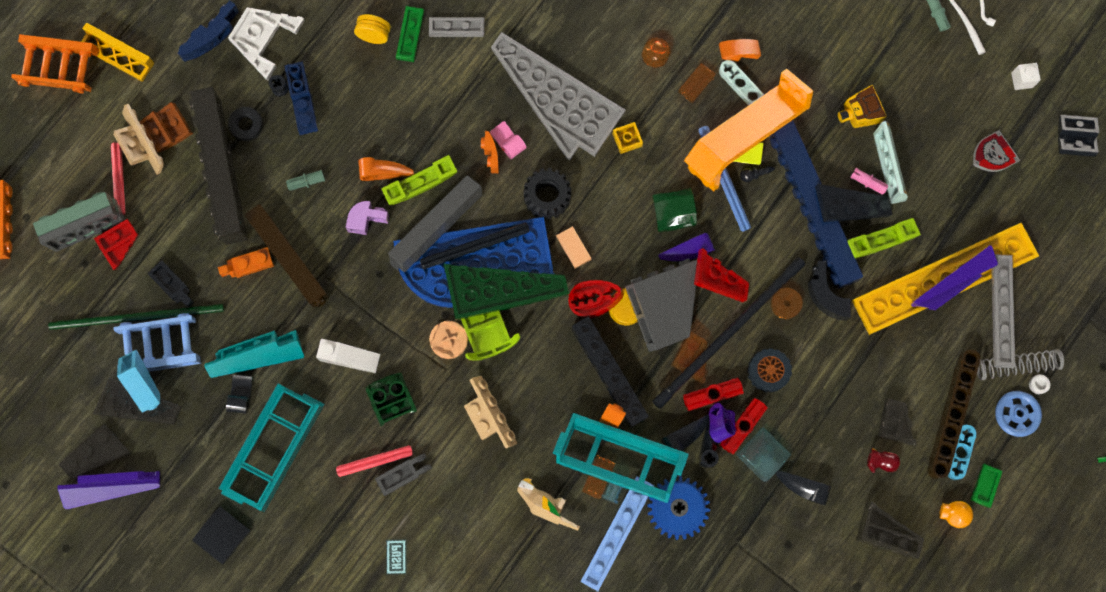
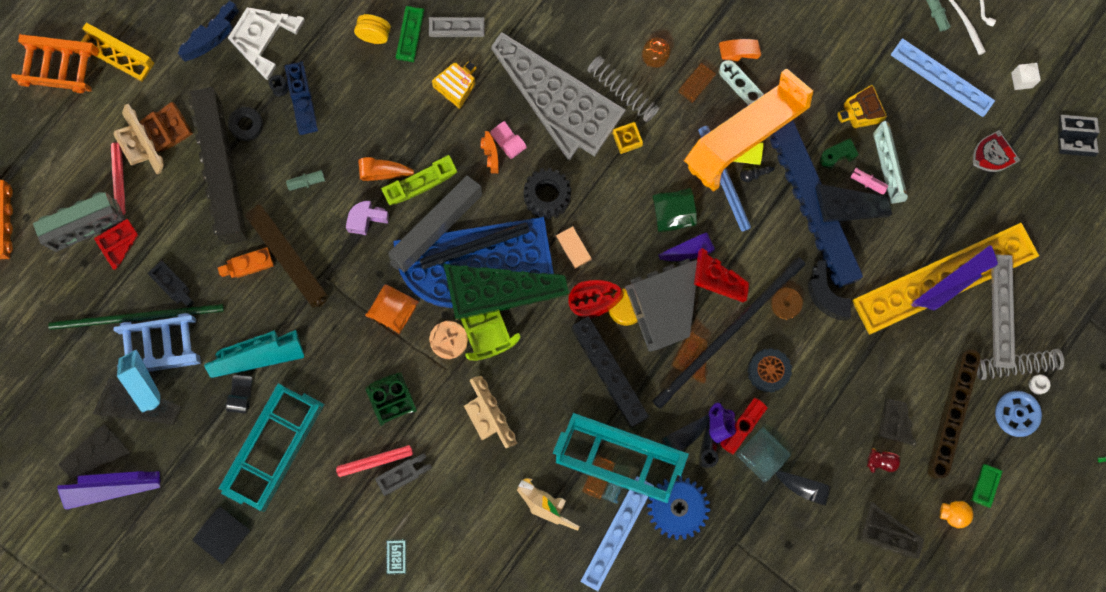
(347, 356): white slope -> none
(392, 308): none -> orange slope
(456, 83): none -> yellow torso
(597, 62): none -> light grey piece
(613, 415): orange slope -> none
(724, 390): red piece -> none
(837, 153): none -> dark green leg
(884, 239): lime slope -> none
(942, 77): none -> light blue plate
(963, 467): medium azure beam -> none

